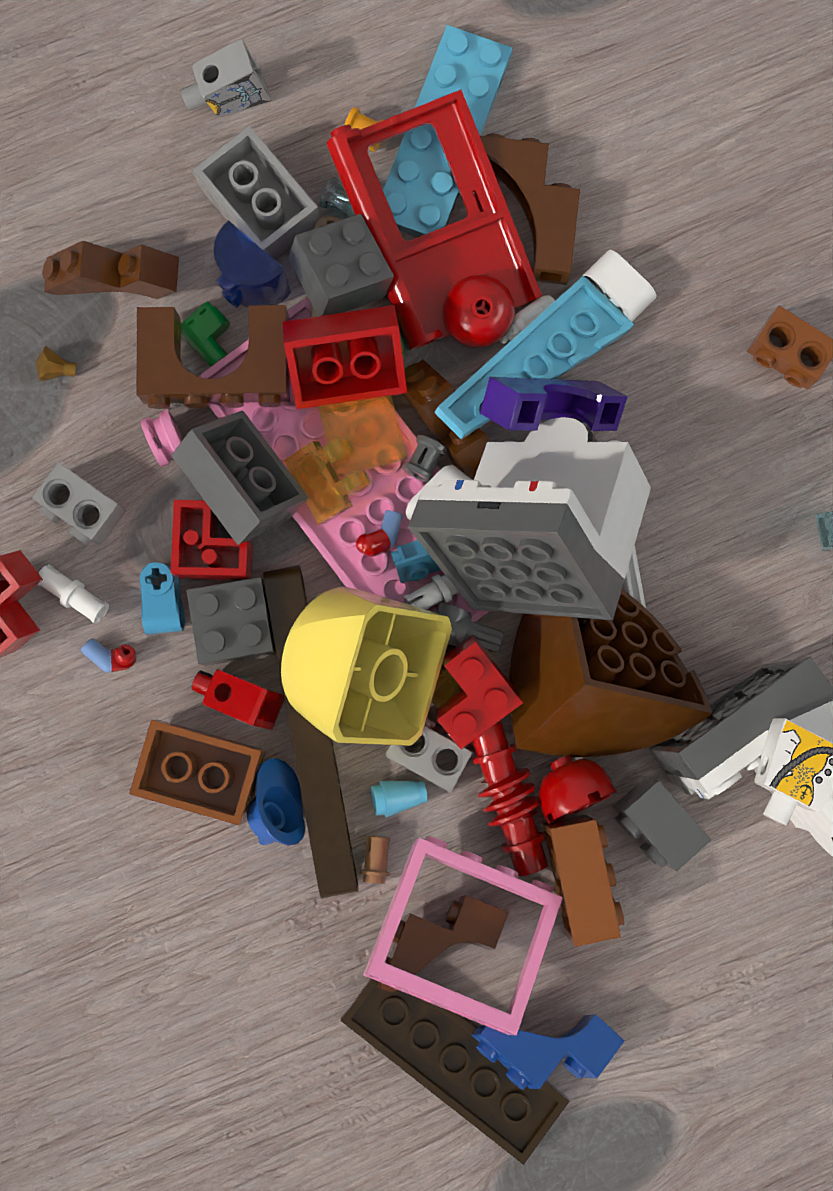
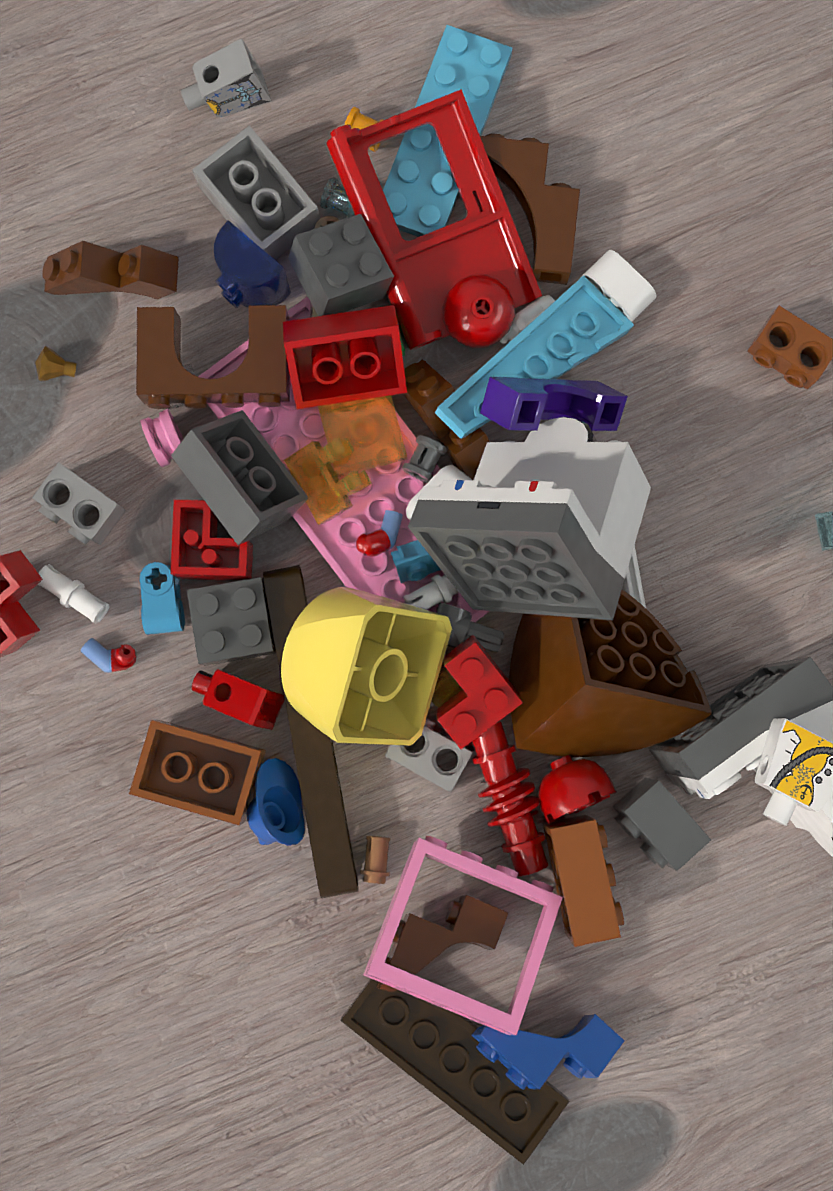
(203, 329): green piece -> none
(397, 796): medium azure cone -> none

